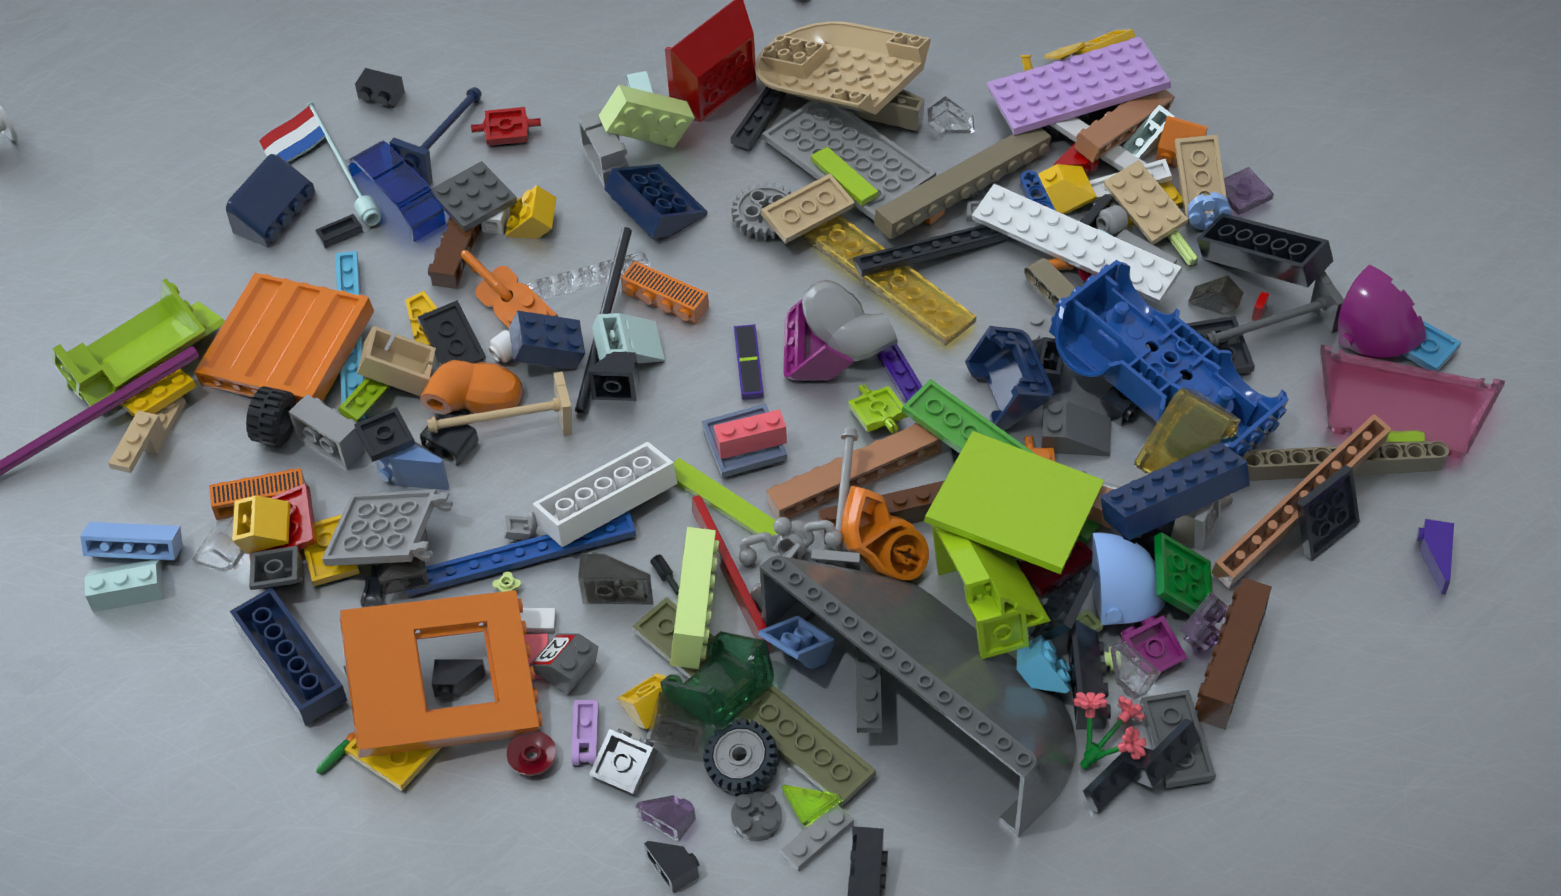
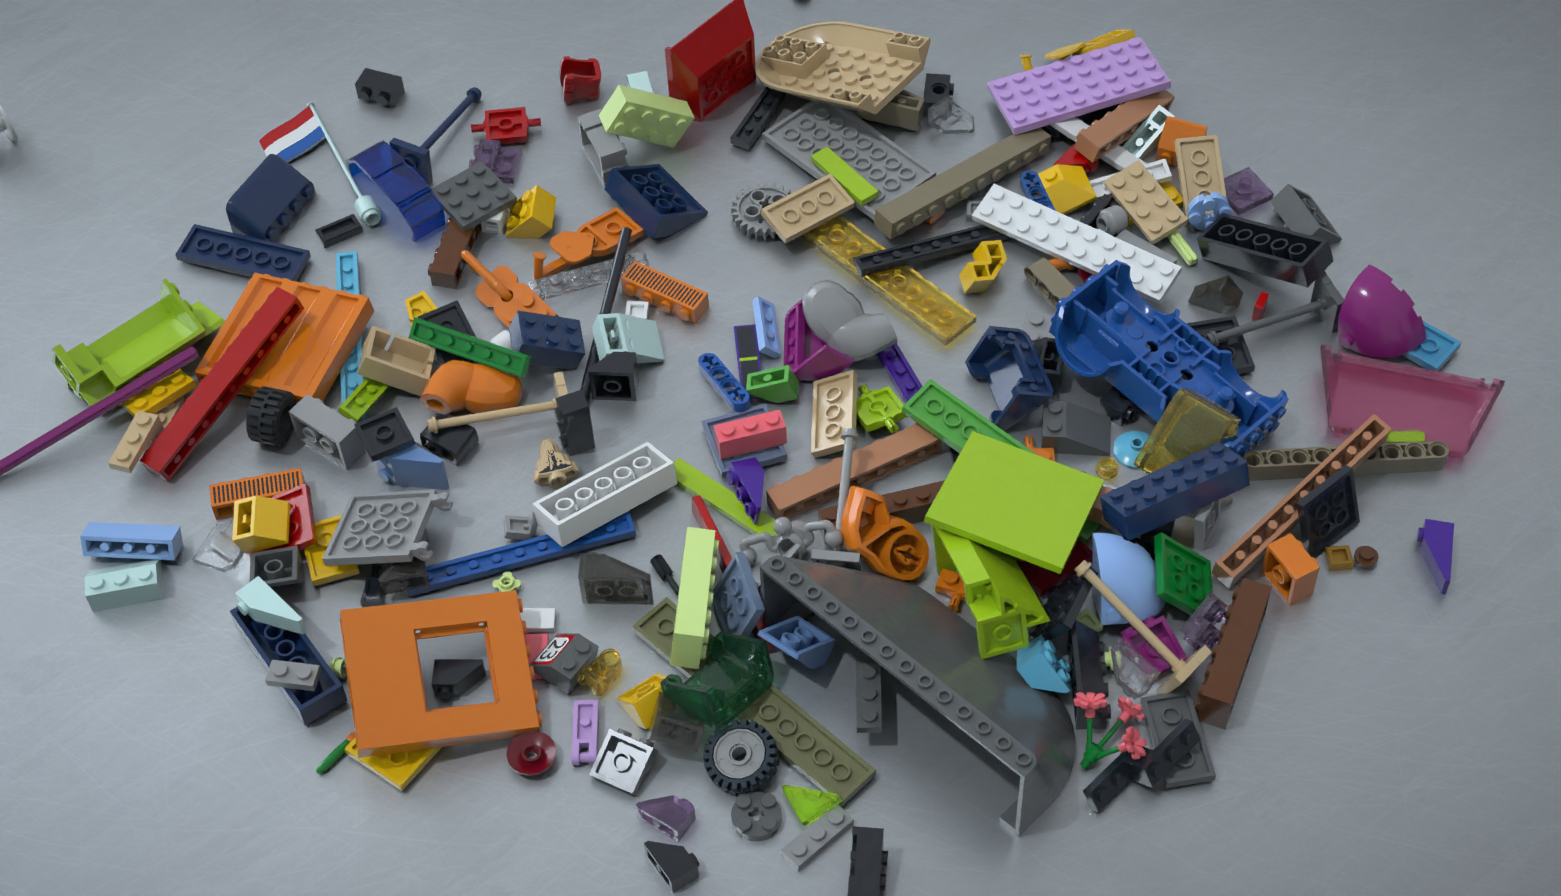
(221, 384): none -> red brick
(241, 253): none -> dark blue plate
(268, 607): none -> light aqua slope
(293, 675): none -> light grey plate
(337, 667): none -> yellowish green plate
(470, 347): none -> green tile
(500, 160): none -> clear purple plate
(553, 466): none -> tan rock
(574, 423): none -> black brick
(580, 79): none -> red piece
(593, 238): none -> orange plate
(600, 675): none -> clear yellow piece
(637, 309): none -> white plate
(728, 380): none -> blue beam
(737, 598): none -> sand blue plate
(747, 481): none -> dark purple slope
(766, 327): none -> light blue plate
(774, 384): none -> bright green slope
(832, 411): none -> tan plate
(935, 89): none -> black brick
(952, 586): none -> orange plate
(987, 262): none -> yellow brick
(1107, 463): none -> clear yellow plate
(1125, 448): none -> medium azure dish
(1181, 668): none -> tan tile
(1290, 569): none -> orange brick
(1303, 214): none -> dark grey slope
(1339, 558): none -> pearl gold tile
(1366, 556): none -> reddish brown plate

